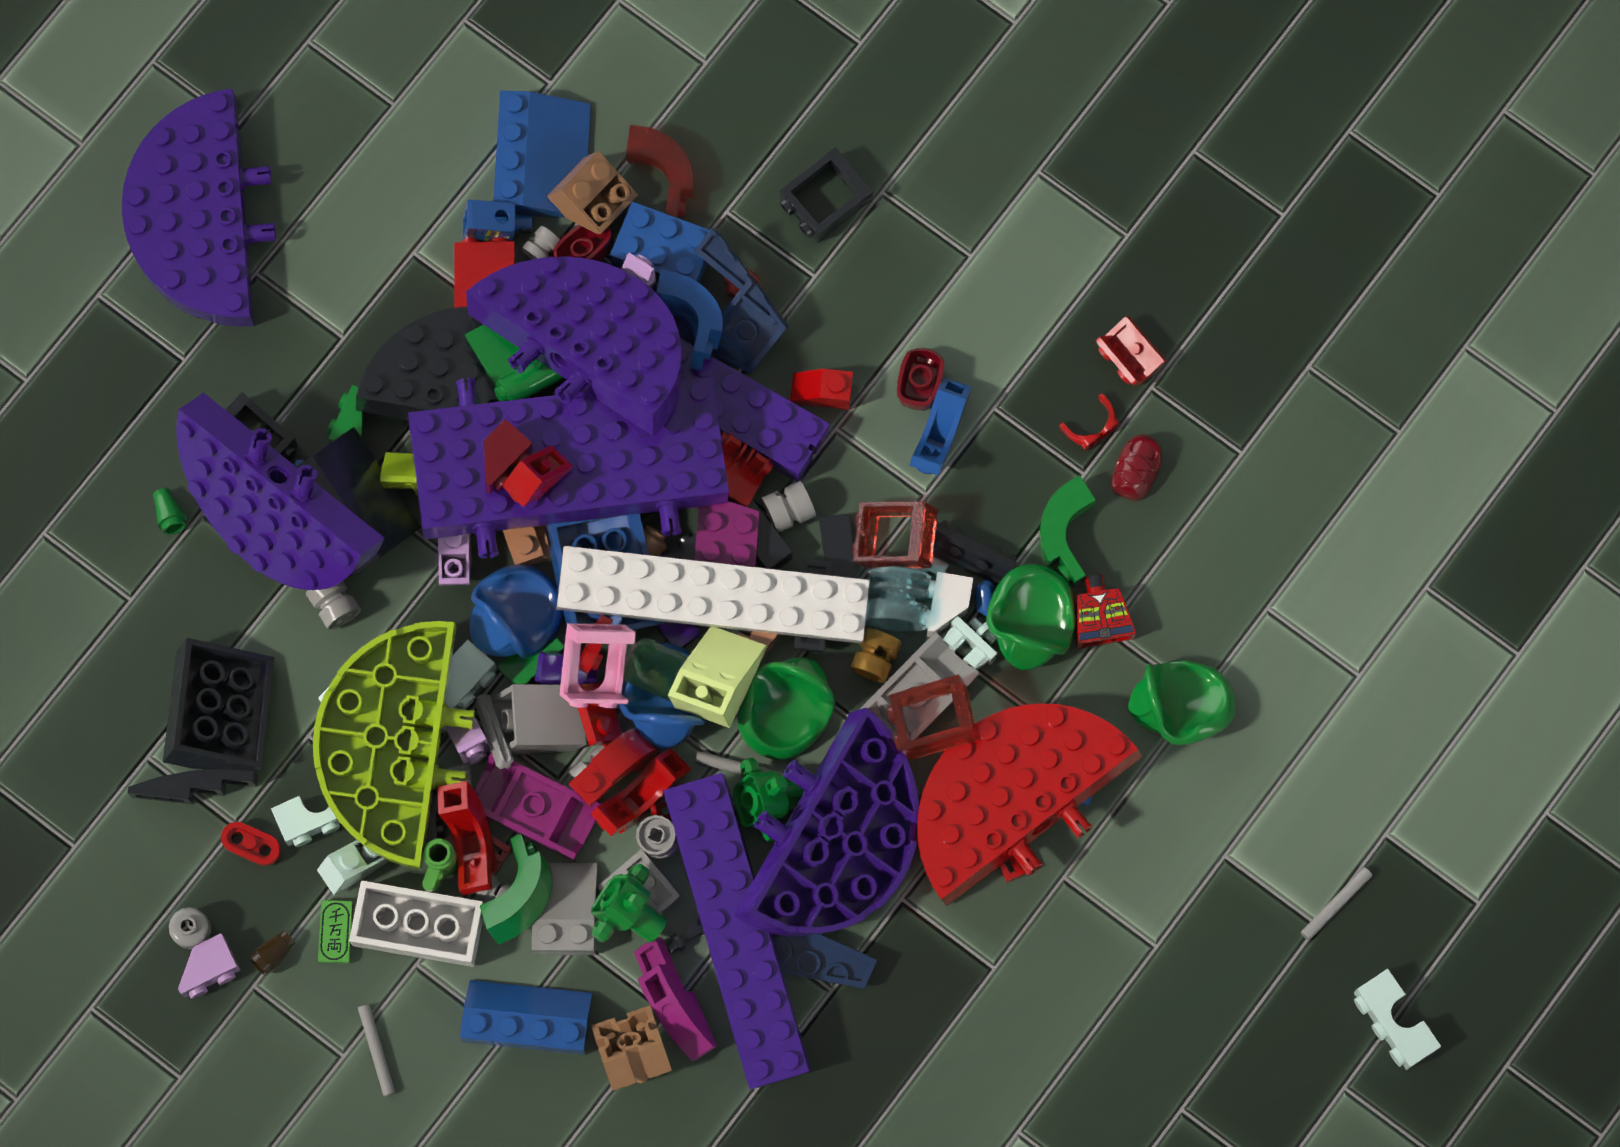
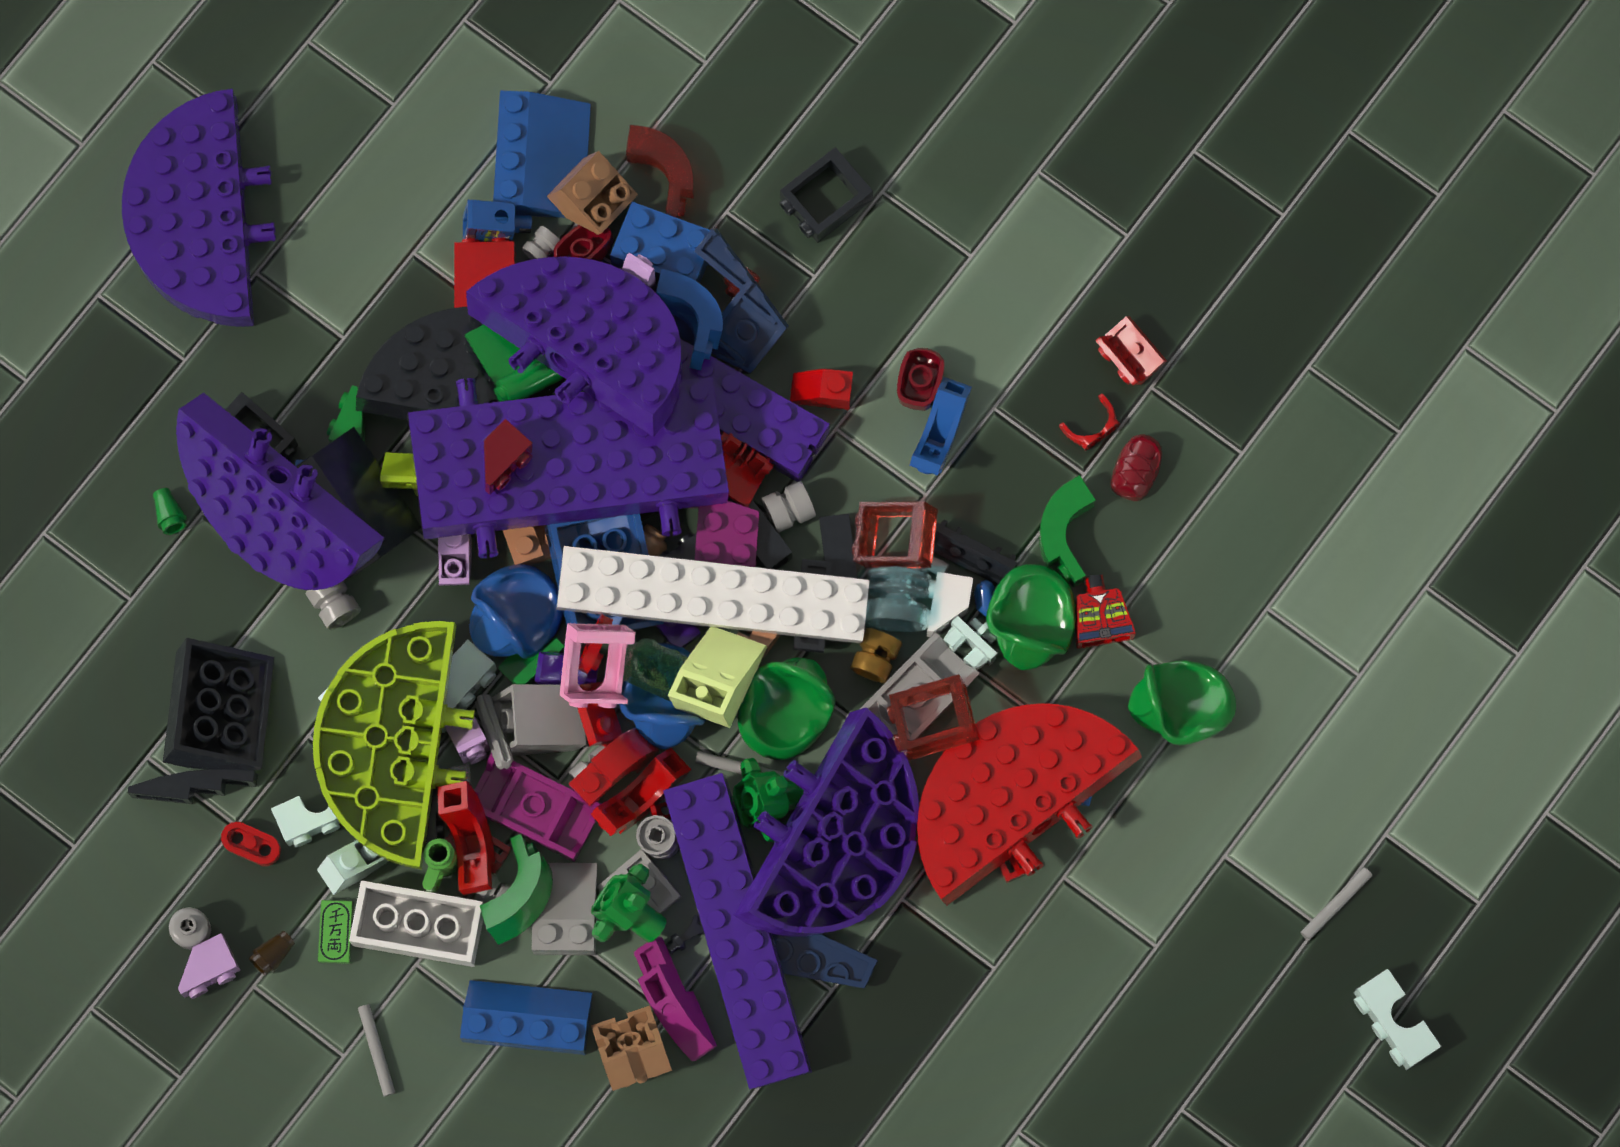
(536, 475): red slope -> none

